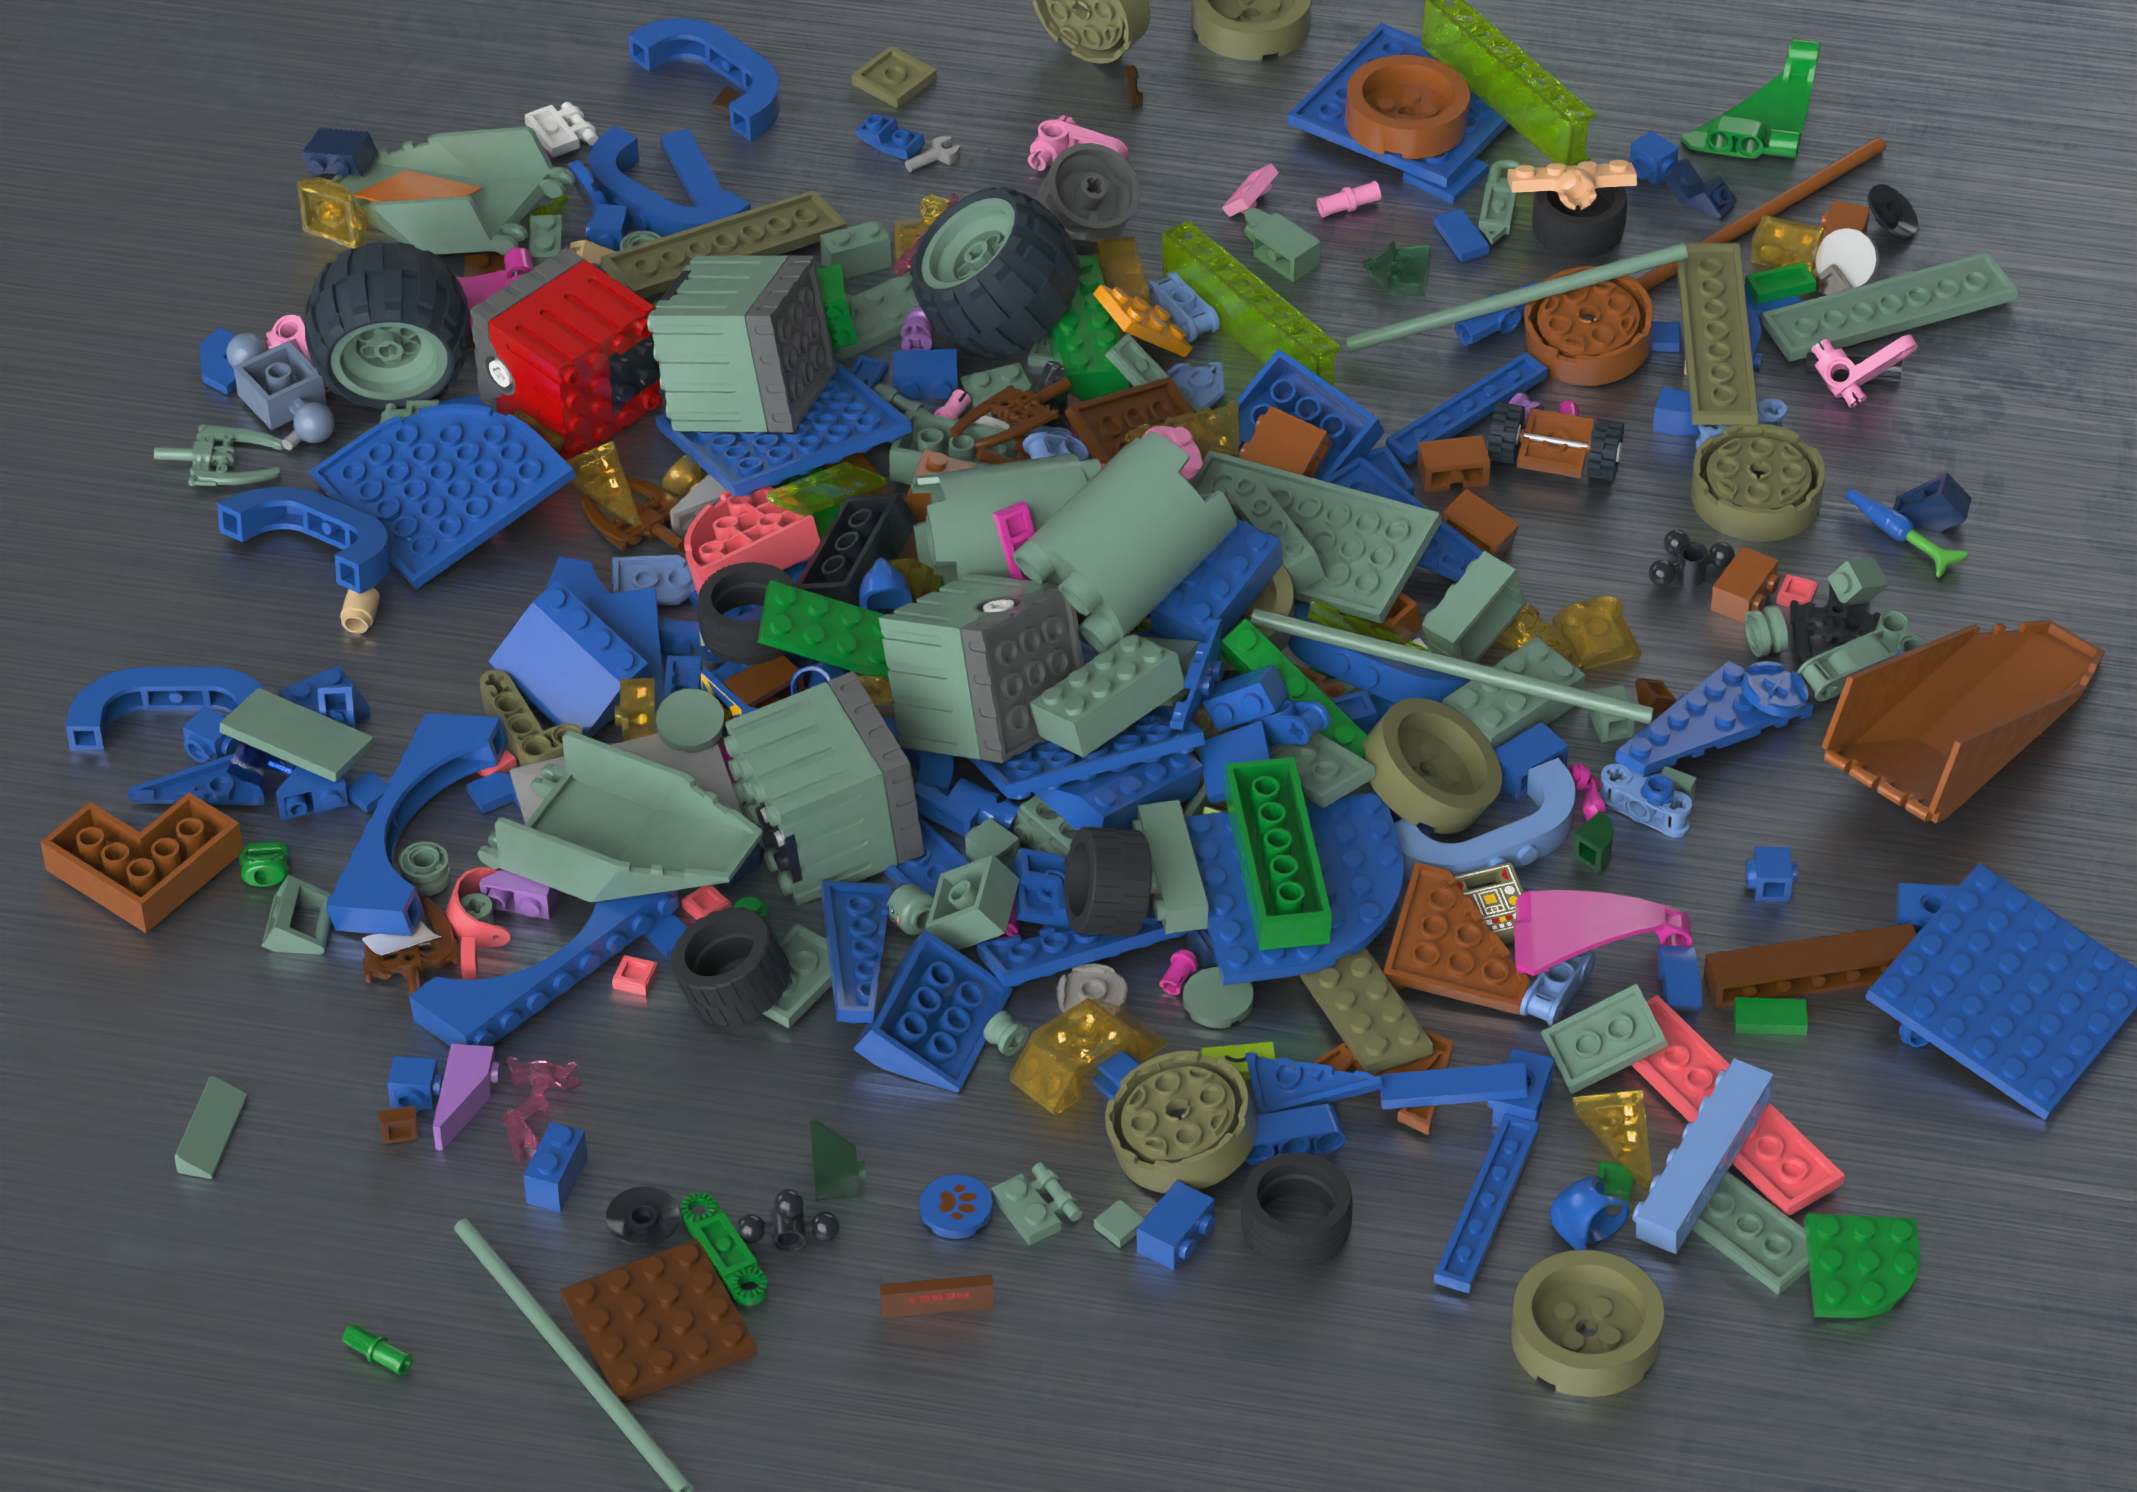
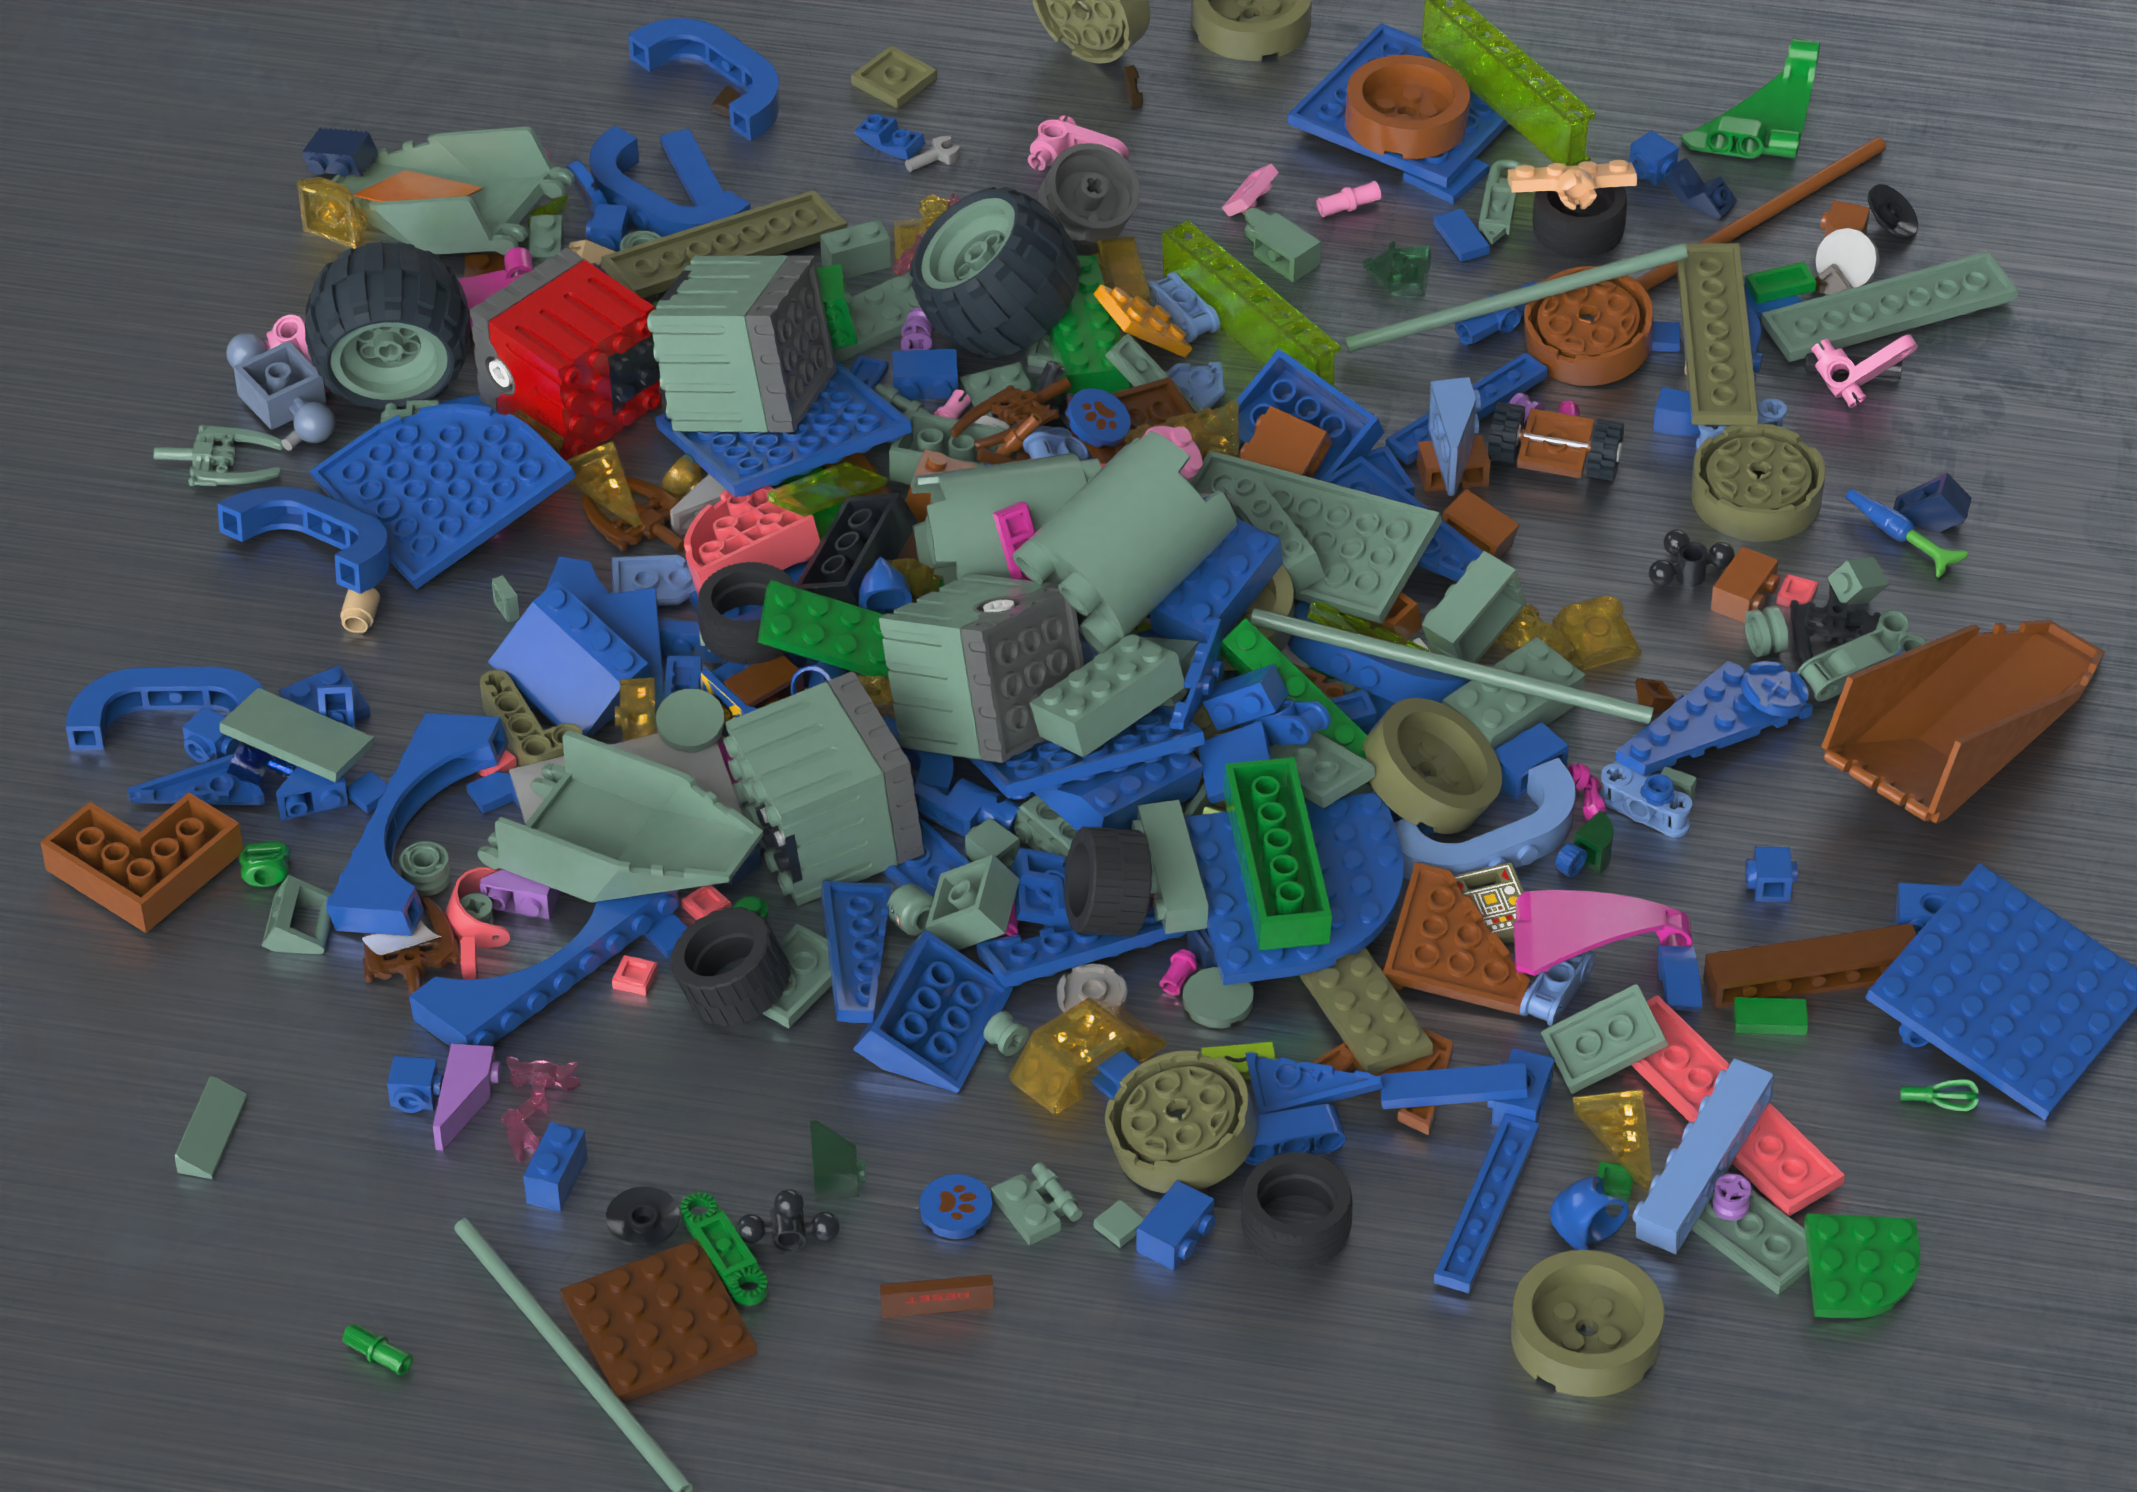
(214, 362): blue tile -> none
(398, 1125): reddish brown tile -> none
(505, 599): none -> sand green tile
(553, 128): white plate -> none
(1015, 437): none -> dark orange bar
(1098, 417): none -> blue tile
(1453, 426): none -> medium blue slope
(1570, 860): none -> blue axle
(1610, 726): sand green brick -> none
(1727, 1188): none -> medium lavender wheel
(1785, 243): clear yellow brick -> none
(1932, 1094): none -> green piece

